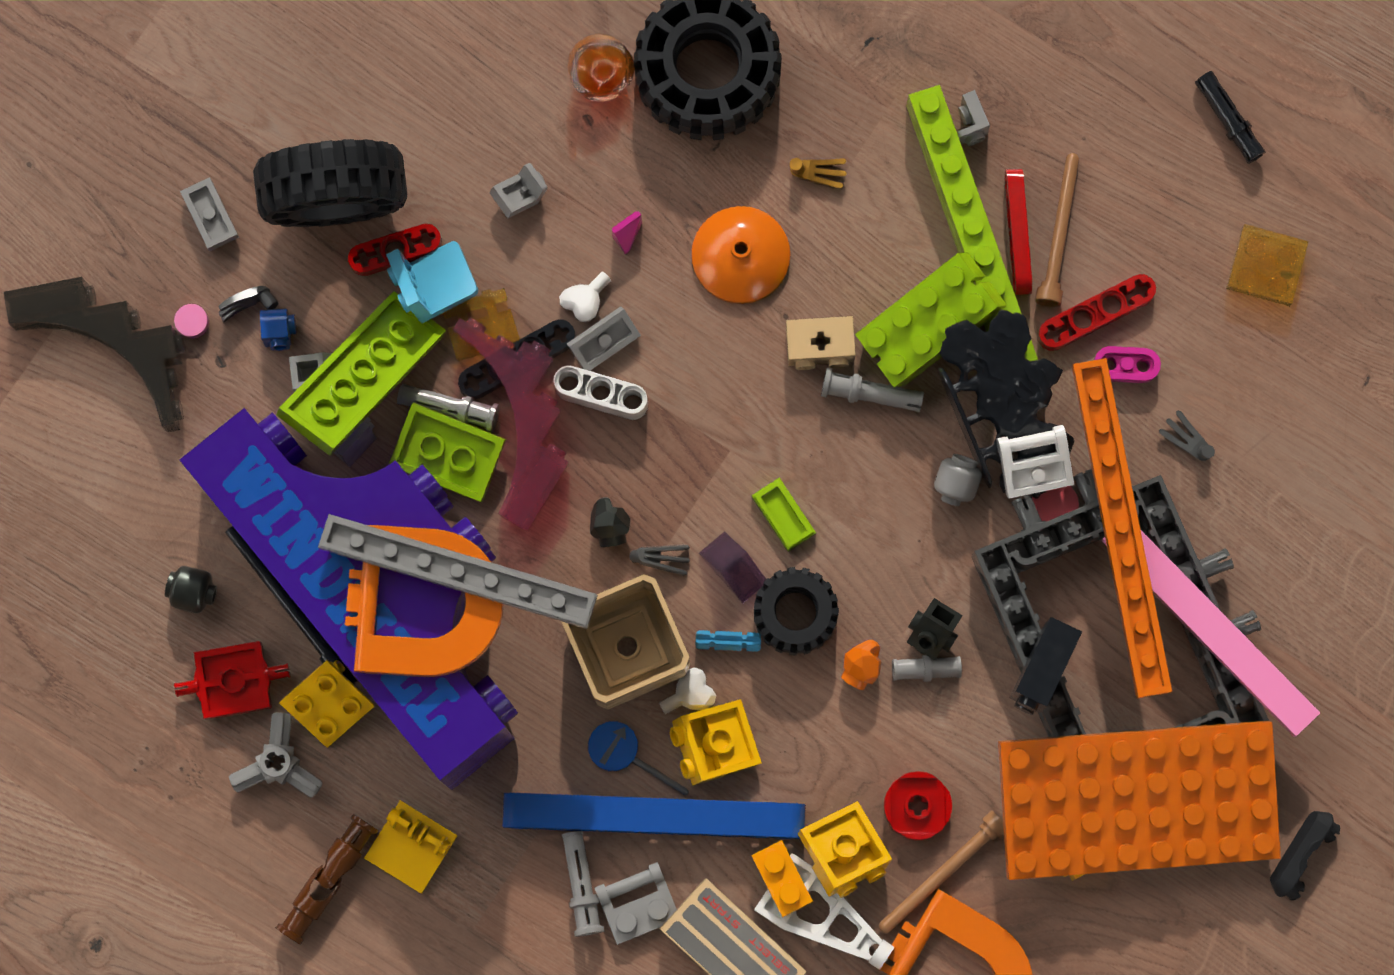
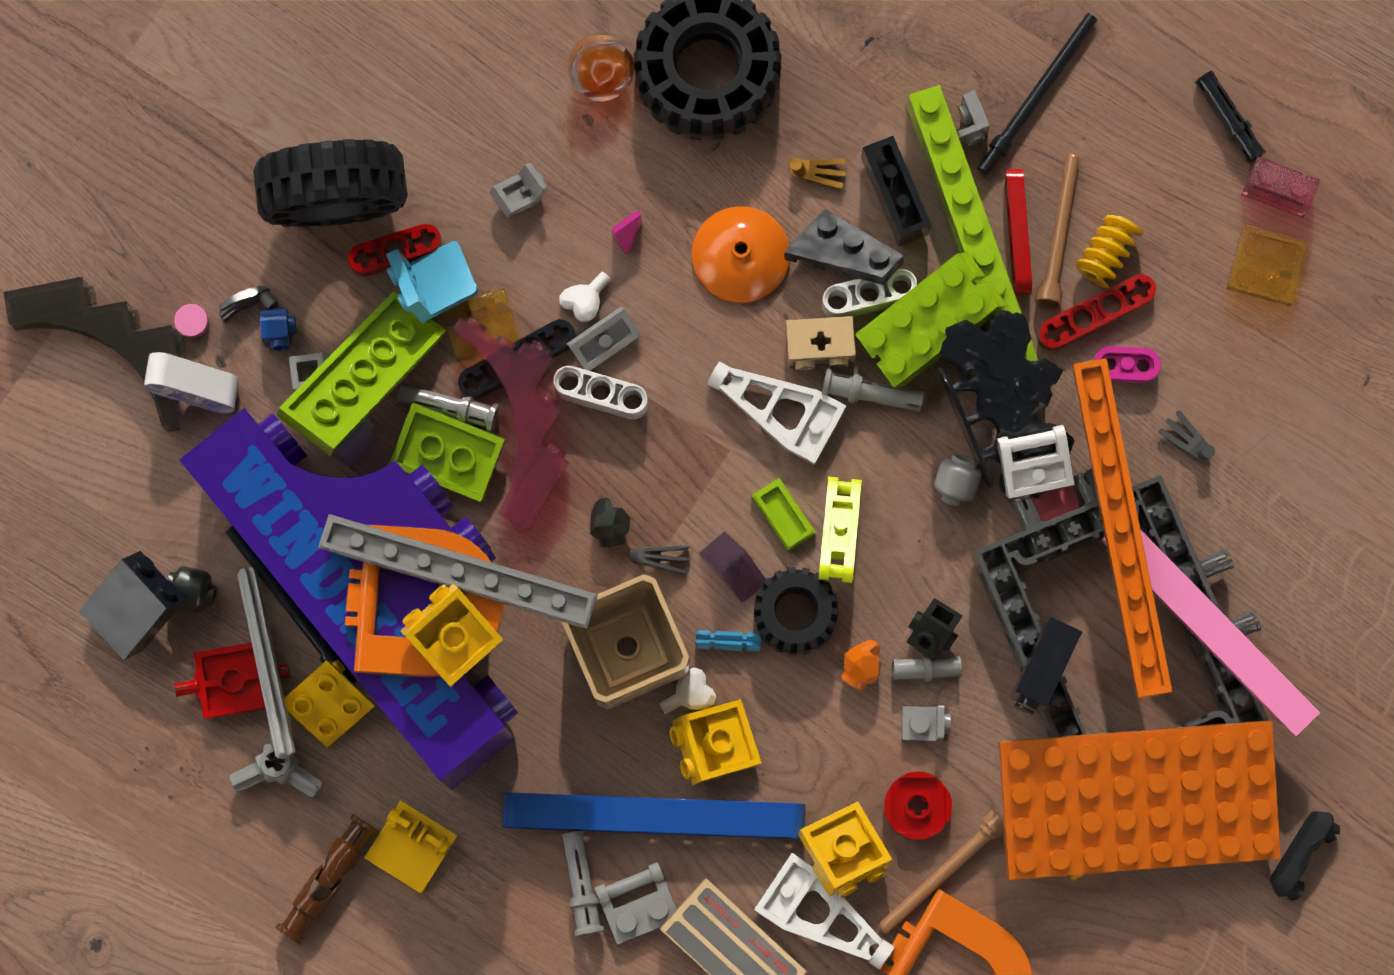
(132, 605): none -> brick
(191, 382): none -> white beam
(209, 214): light grey plate -> none
(266, 663): none -> light grey axle
(450, 633): none -> yellow plate
(615, 748): blue piece -> none
(782, 878): light orange plate -> none
(814, 427): none -> white plate
(840, 529): none -> neon yellow plate
(844, 247): none -> wing
(856, 304): none -> white beam
(895, 191): none -> black brick
(925, 723): none -> light grey bracket
(1002, 143): none -> black bar
(1106, 249): none -> yellow piece
(1280, 187): none -> clear pink brick

